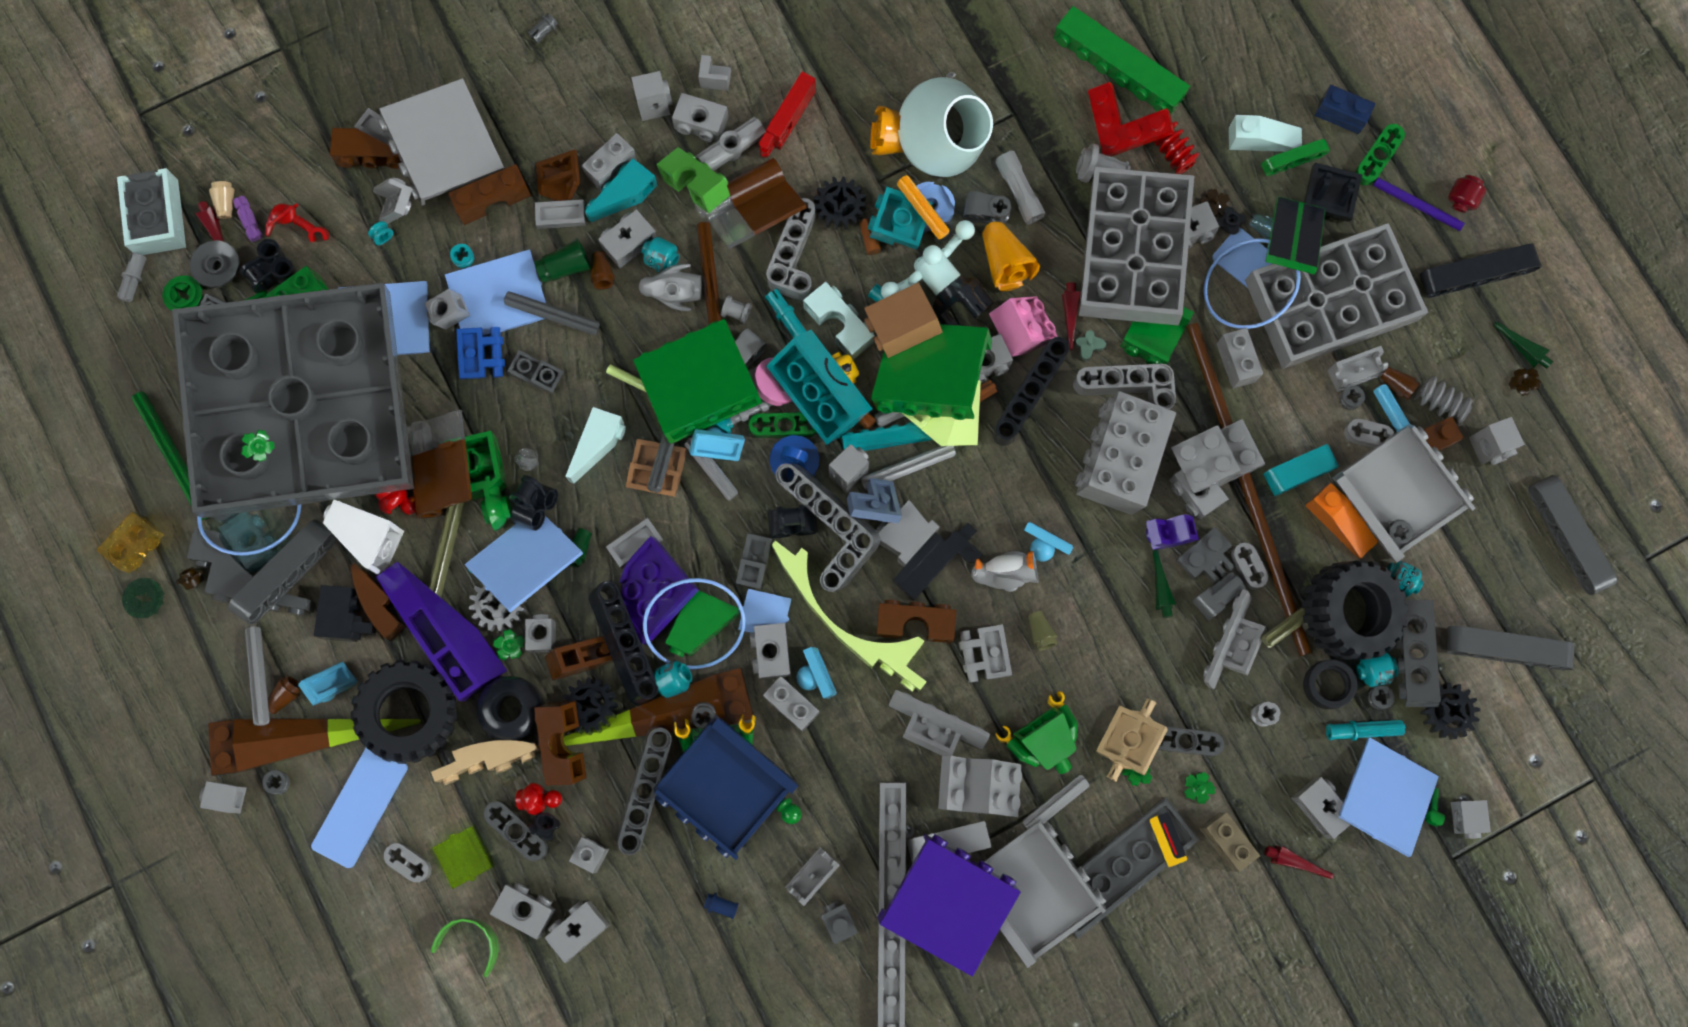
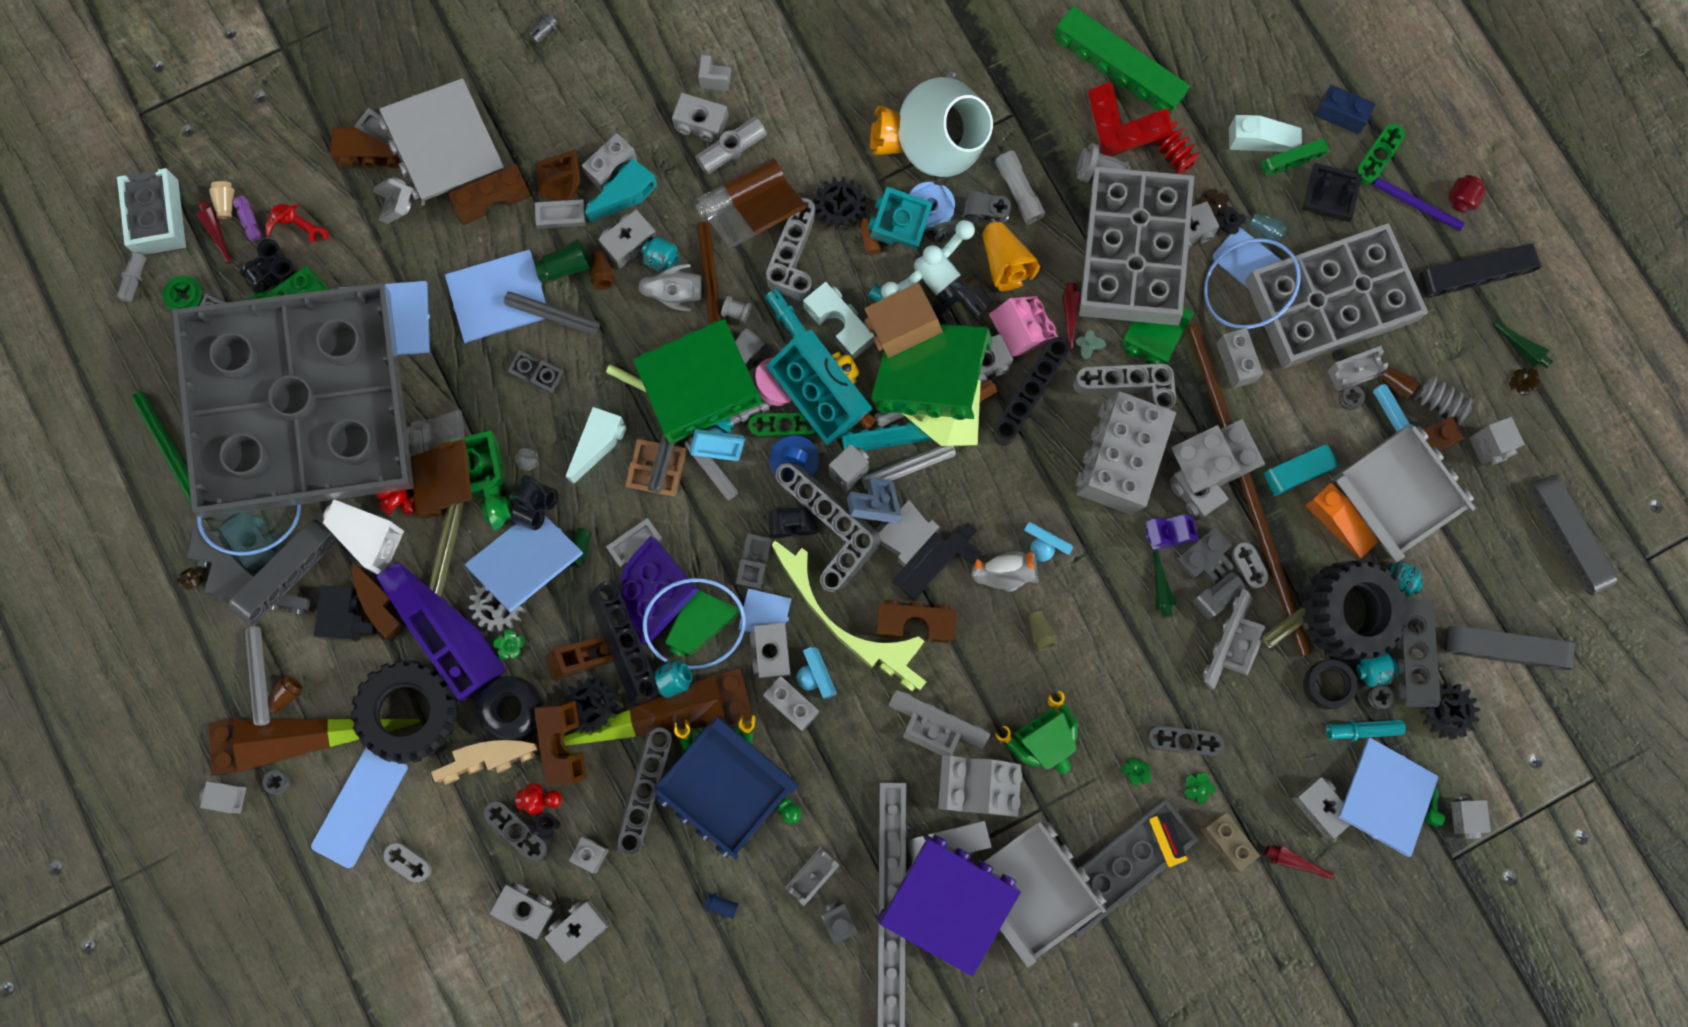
(126, 537): clear yellow brick -> none
(138, 587): clear green gear -> none
(207, 257): dark grey dish -> none
(257, 445): green plant -> none
(328, 683): medium azure tile -> none
(380, 233): teal bush -> none
(455, 311): light grey brick -> none
(462, 857): clear neon green piece -> none
(466, 261): teal bush -> none
(472, 353): blue plate -> none
(493, 940): bright green piece -> none
(544, 645): light grey brick -> none
(652, 95): light grey brick -> none
(701, 707): dark grey bush -> none
(704, 184): bright green arch -> none
(788, 114): red hinge -> none
(923, 207): light orange axle -> none
(993, 653): light grey plate -> none
(1057, 801): light grey axle -> none
(1131, 740): tan plate -> none
(1258, 710): light grey bush -> none
(1295, 235): black tile -> none
(1369, 428): light grey beam -> none
(1407, 534): dark grey bush -> none

